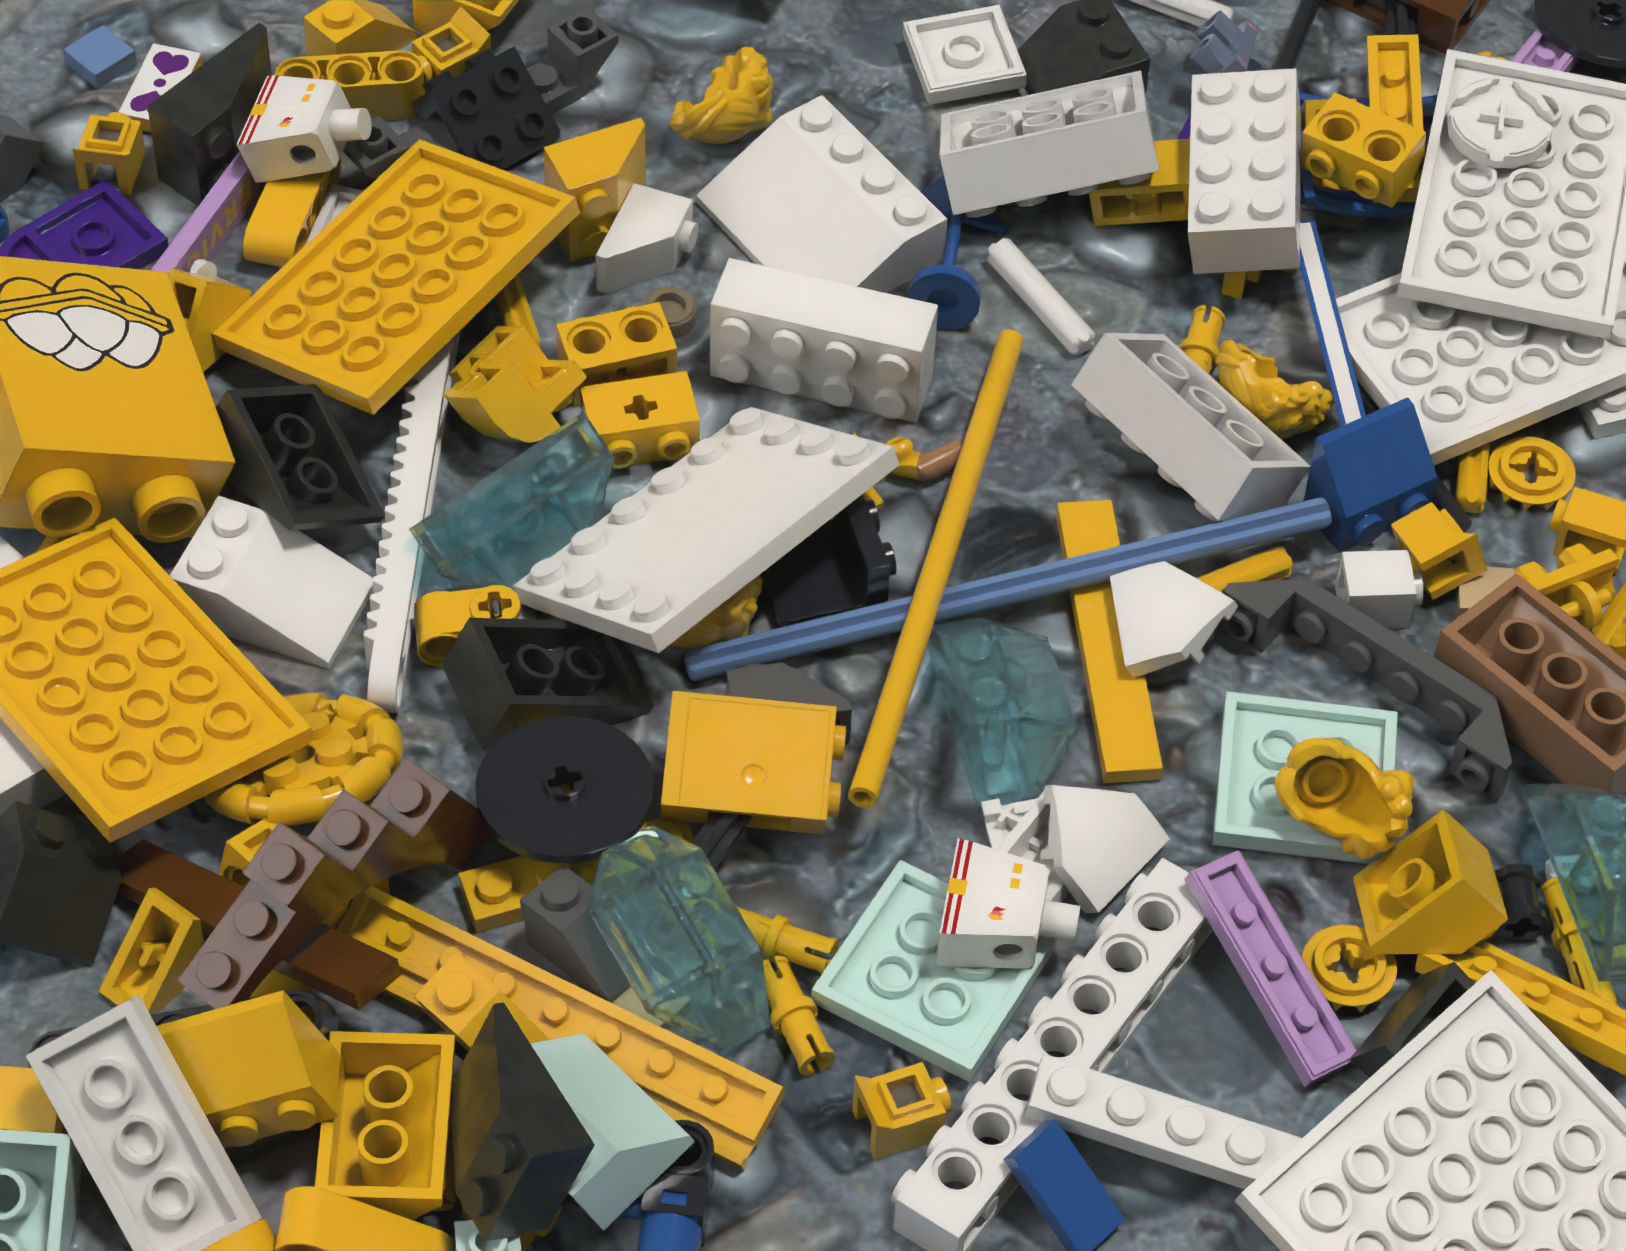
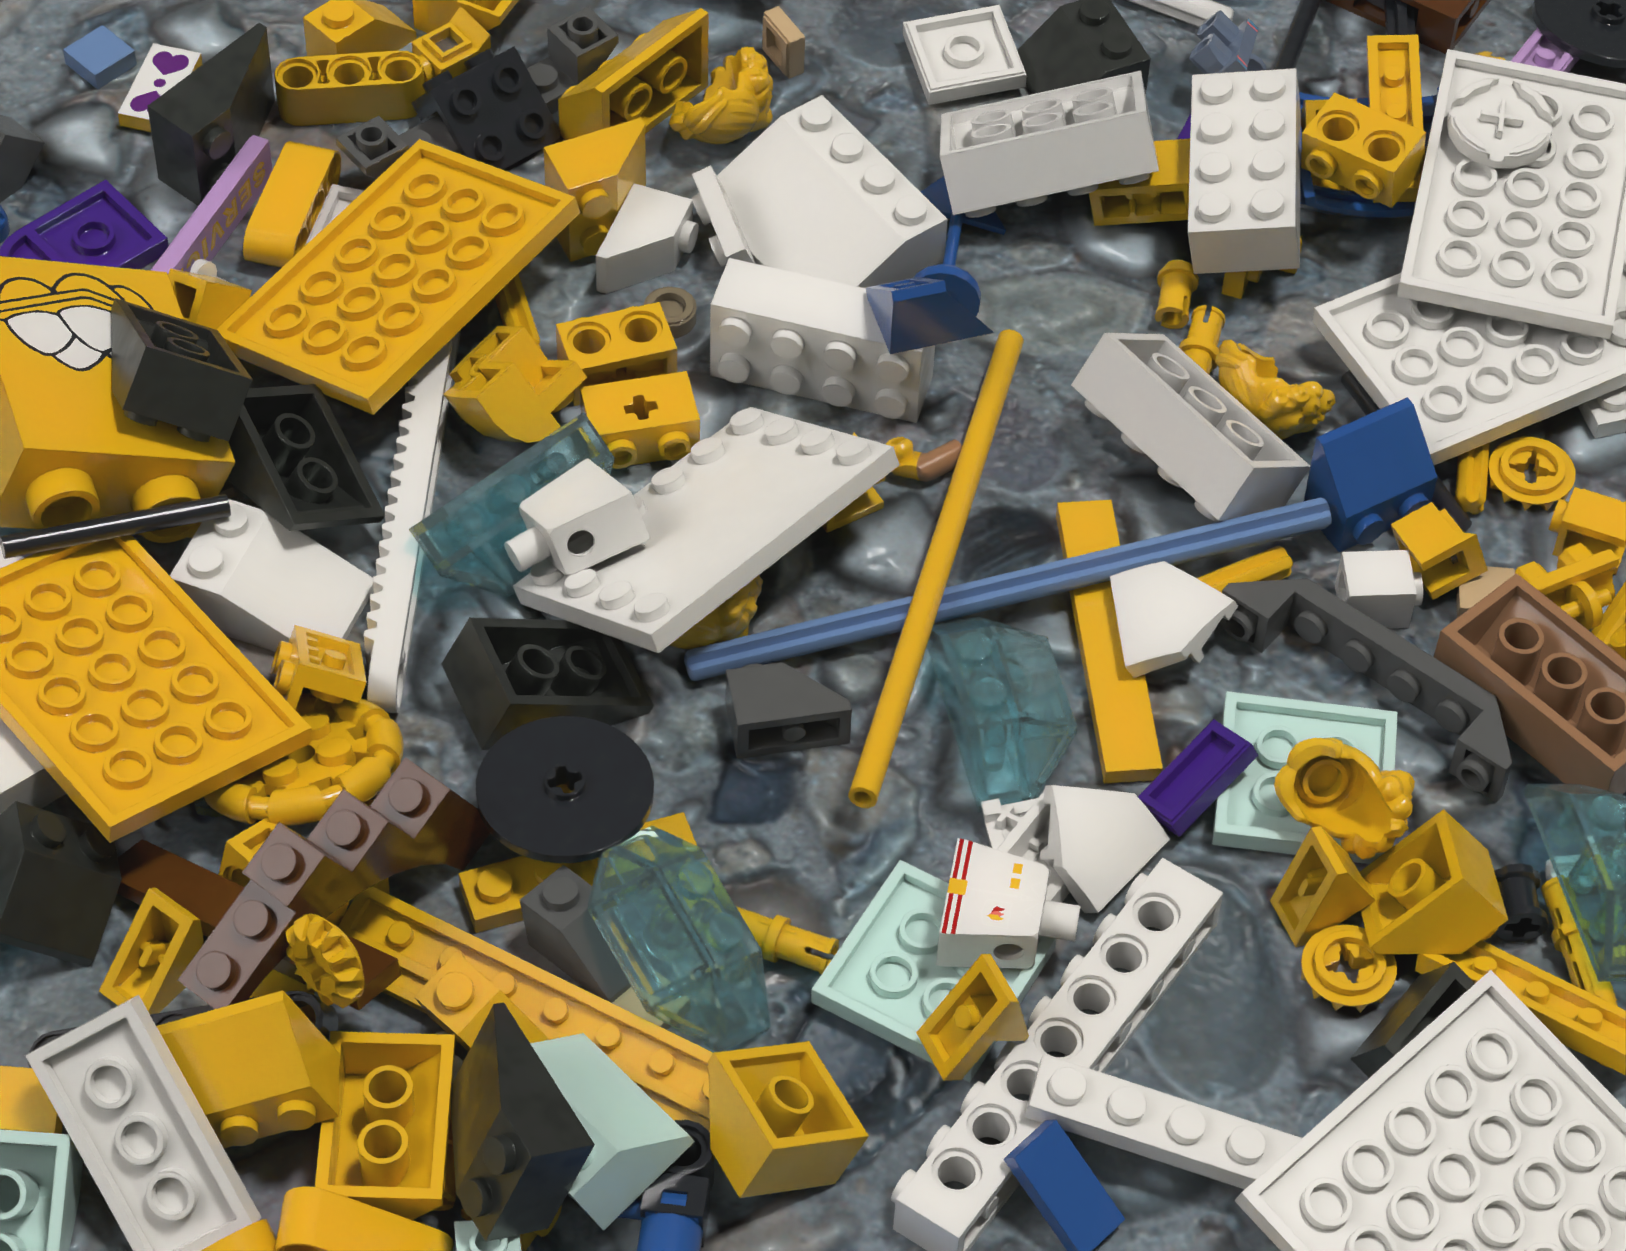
(114, 142): yellow window -> none
(115, 526): none -> black bar
(175, 373): none -> pearl dark grey slope
(299, 128): white torso -> none
(321, 663): none -> yellow bracket
(325, 960): none -> yellow gear
(443, 614): yellow piece -> none
(577, 521): none -> white torso
(642, 80): none -> yellow slope
(714, 206): none -> white plate
(749, 767): yellow piece -> none
(779, 1119): none -> yellow slope
(783, 42): none -> tan tile
(796, 1018): yellow pin -> none
(833, 568): black bracket -> none
(902, 1108): yellow window -> none
(920, 314): none -> blue slope
(971, 1019): none -> yellow slope
(1041, 297): white axle -> none
(1176, 286): none -> yellow pin
(1197, 777): none -> dark purple tile
(1271, 968): lavender tile -> none
(1319, 888): none -> yellow slope
(1329, 325): white sticker -> none

